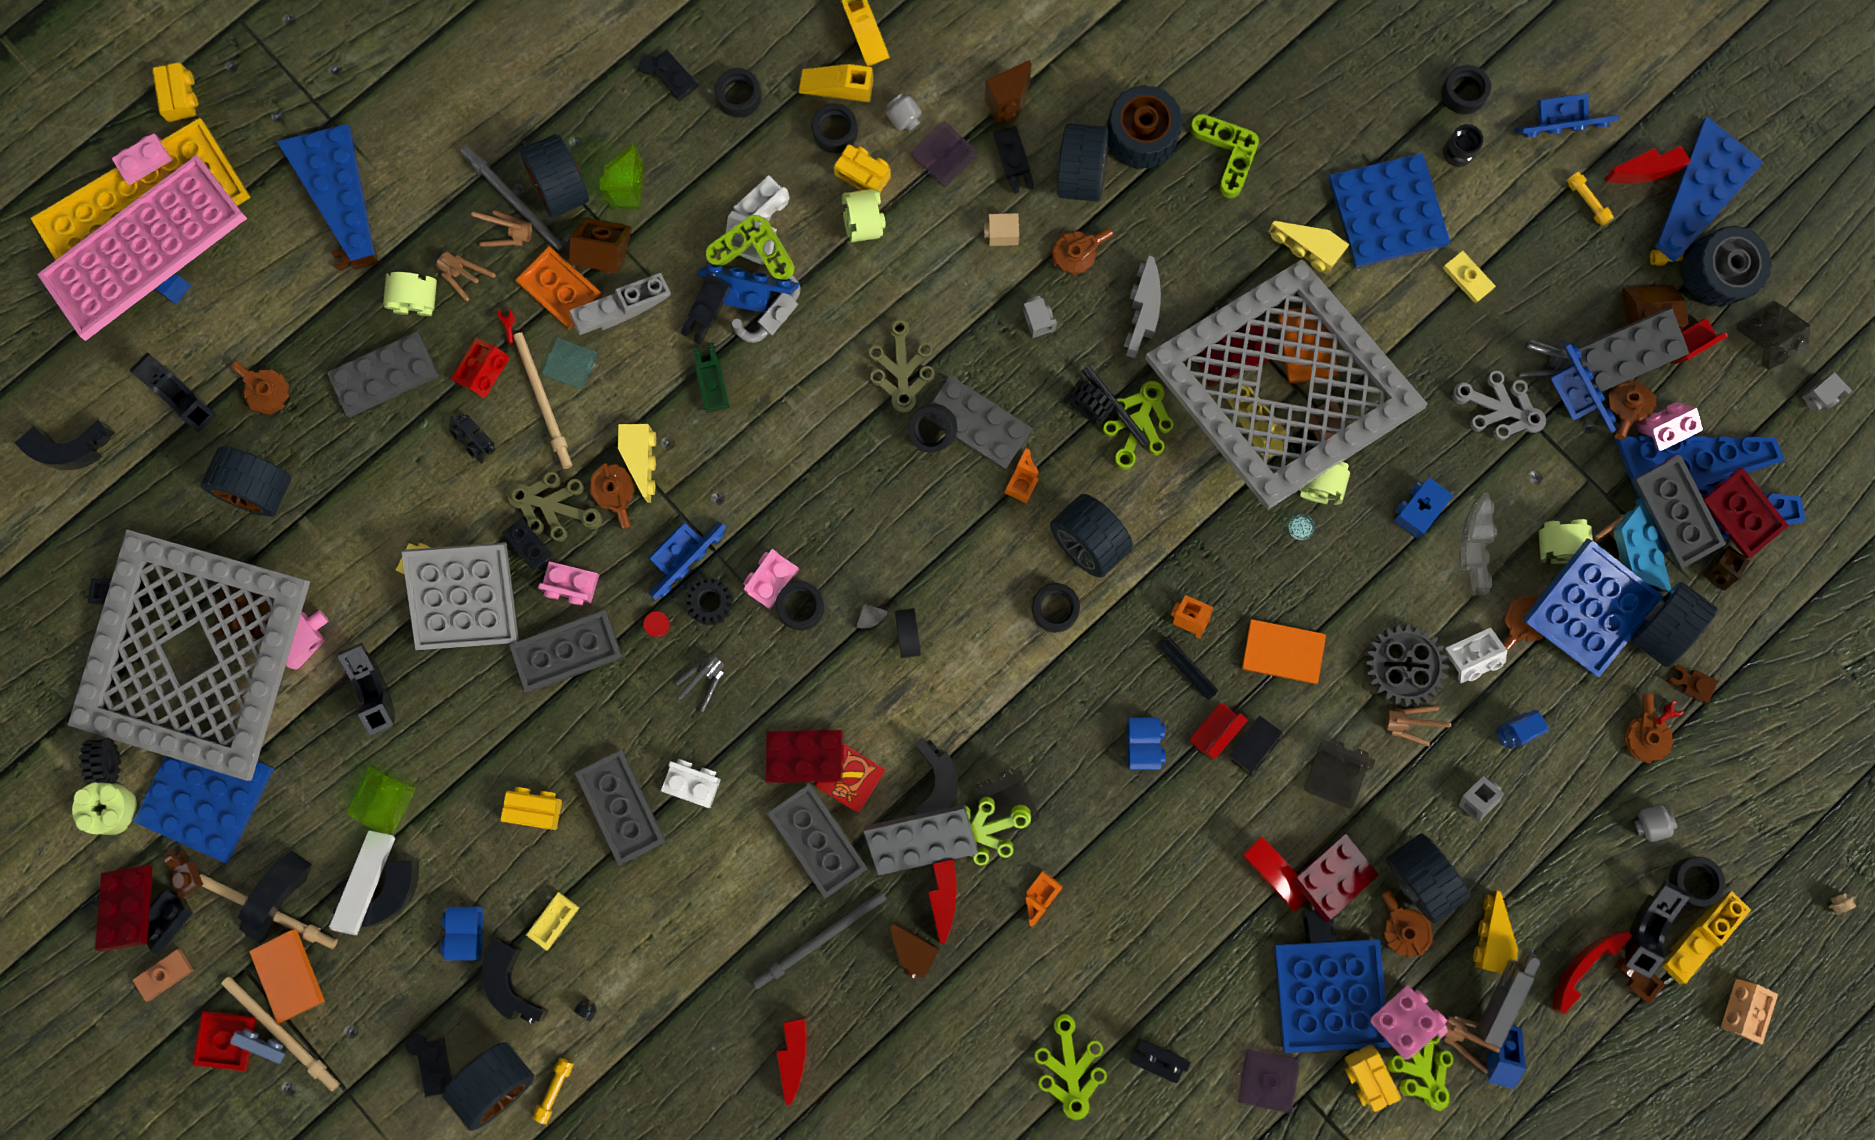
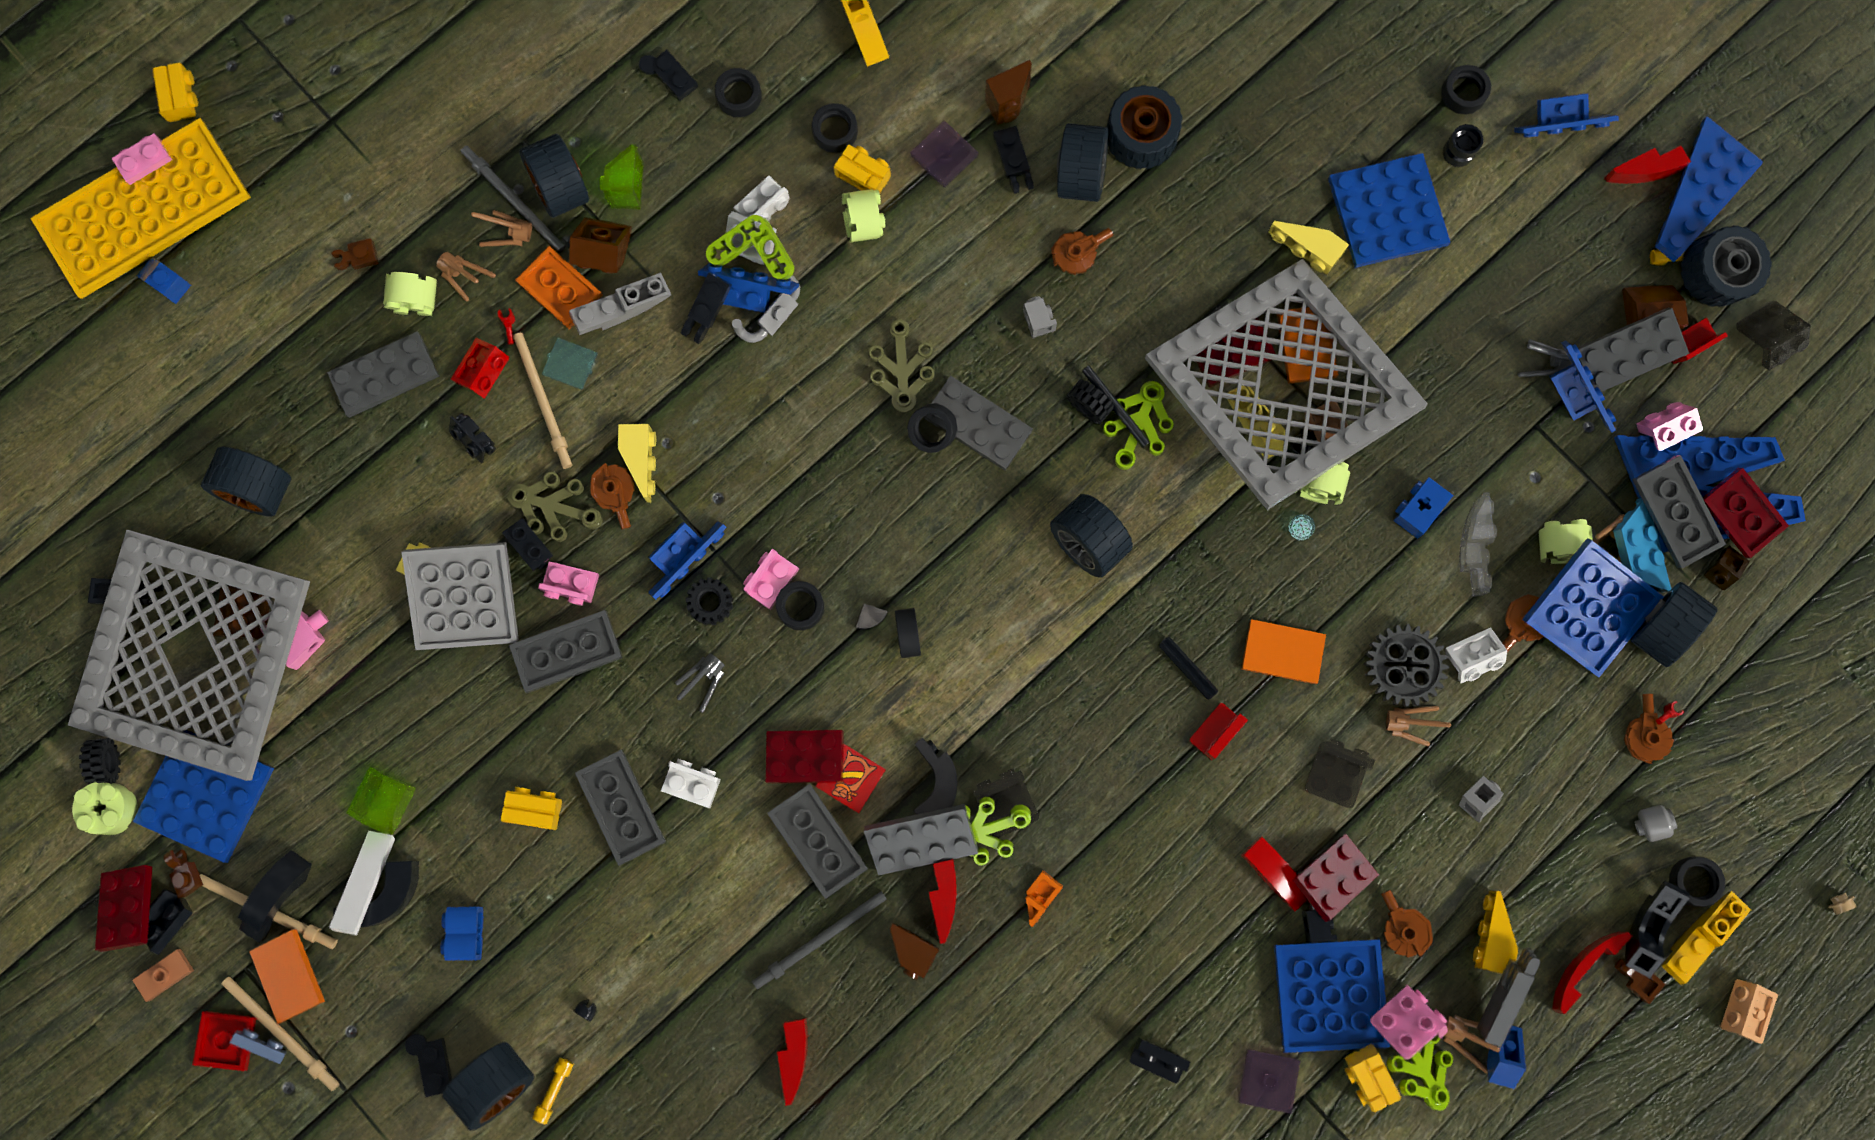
(66, 456): black arch -> none
(141, 247): bright pink plate -> none
(173, 391): black arch -> none
(263, 390): dark orange piece -> none
(332, 177): blue wing -> none
(374, 699): black arch -> none
(499, 986): black arch -> none
(552, 921): light yellow plate -> none
(656, 624): red tile -> none
(711, 381): dark green hinge -> none
(838, 81): yellow slope -> none
(903, 113): light grey head -> none
(1002, 229): tan brick -> none
(1024, 479): orange slope -> none
(1052, 589): black tyre -> none
(1071, 1071): lime plant -> none
(1144, 743): blue brick -> none
(1147, 306): light grey slope -> none
(1192, 615): orange brick -> none
(1238, 150): lime beam -> none
(1256, 746): black hinge -> none
(1427, 878): black wheel -> none
(1469, 277): light yellow plate -> none
(1502, 408): light grey plant -> none
(1521, 729): blue brick -> none
(1577, 182): yellow bar -> none
(1631, 403): dark orange piece -> none
(1696, 684): reddish brown plate -> none
(1826, 393): light grey brick -> none

